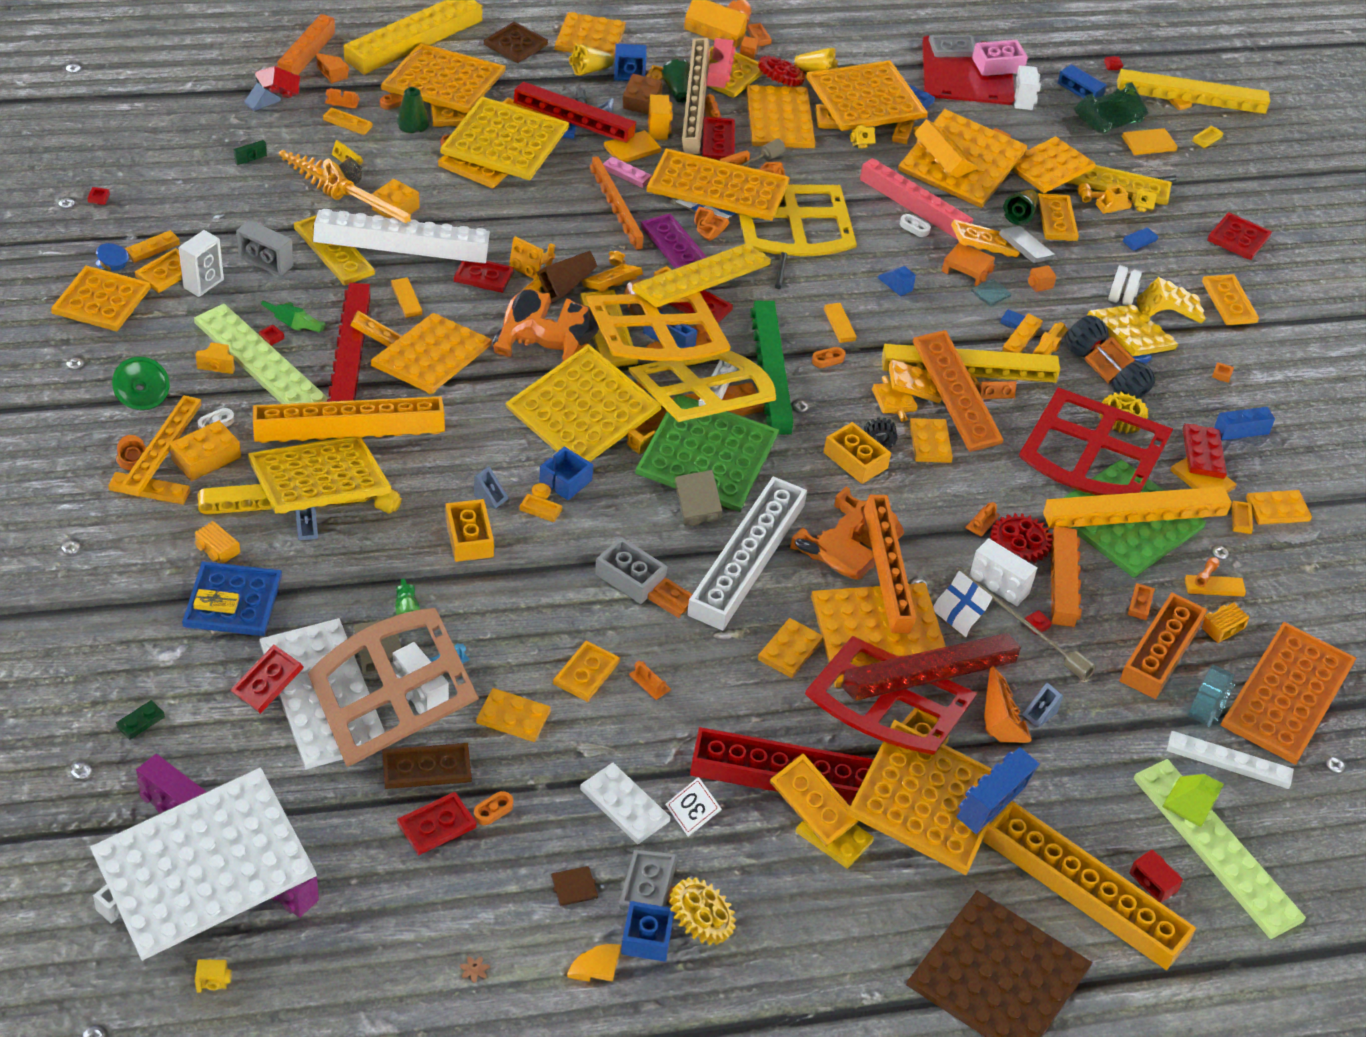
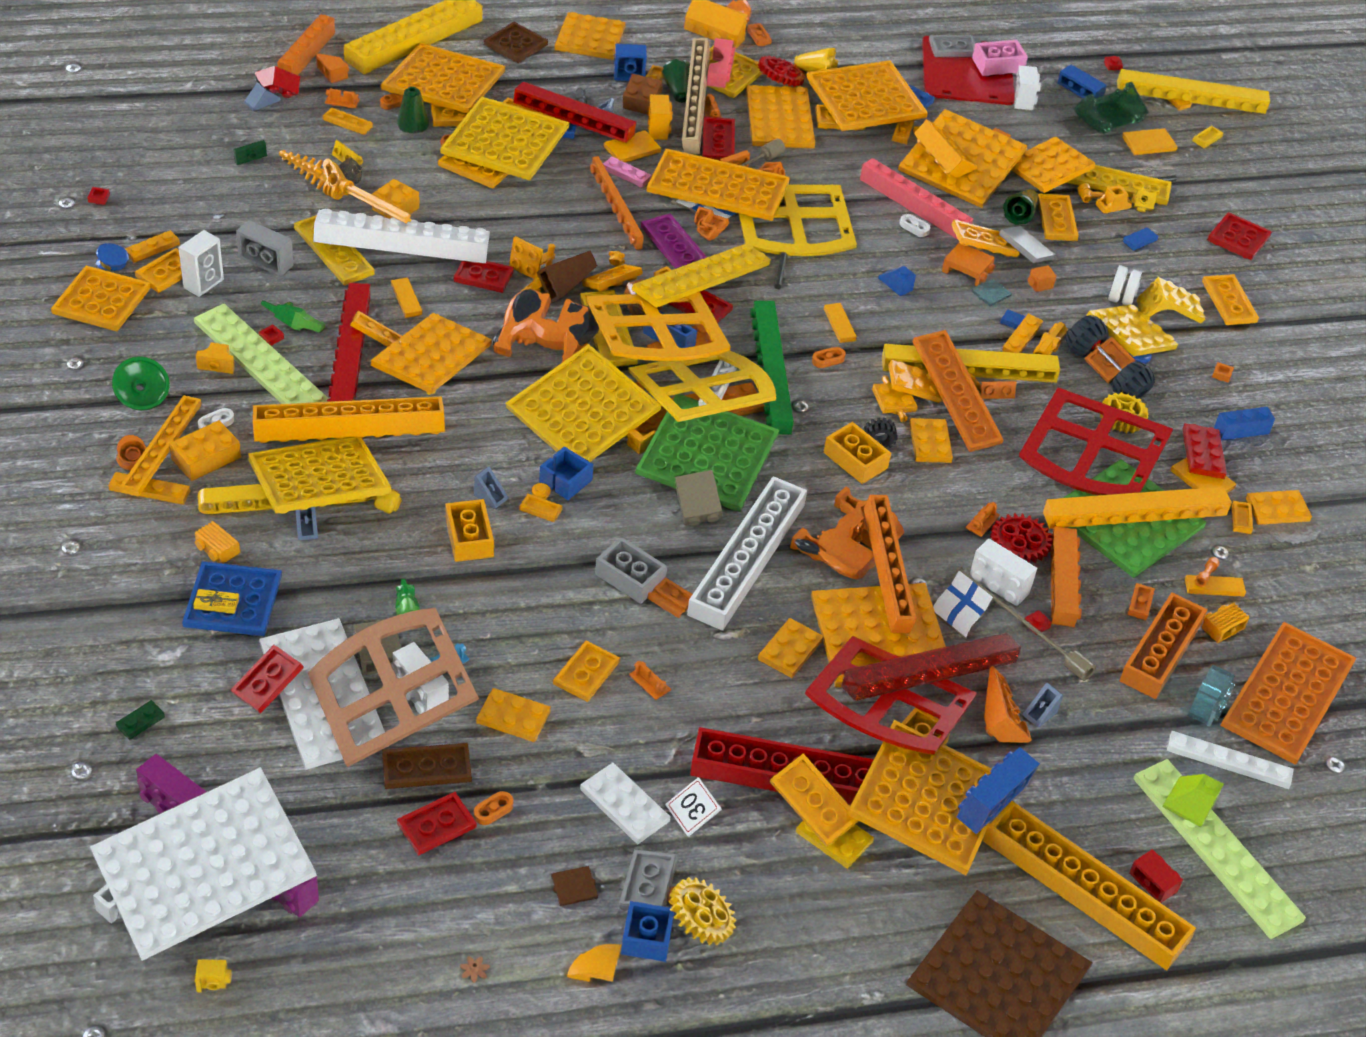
(589, 60): yellow cone -> none
(749, 47): orange brick -> none
(863, 136): yellow brick -> none

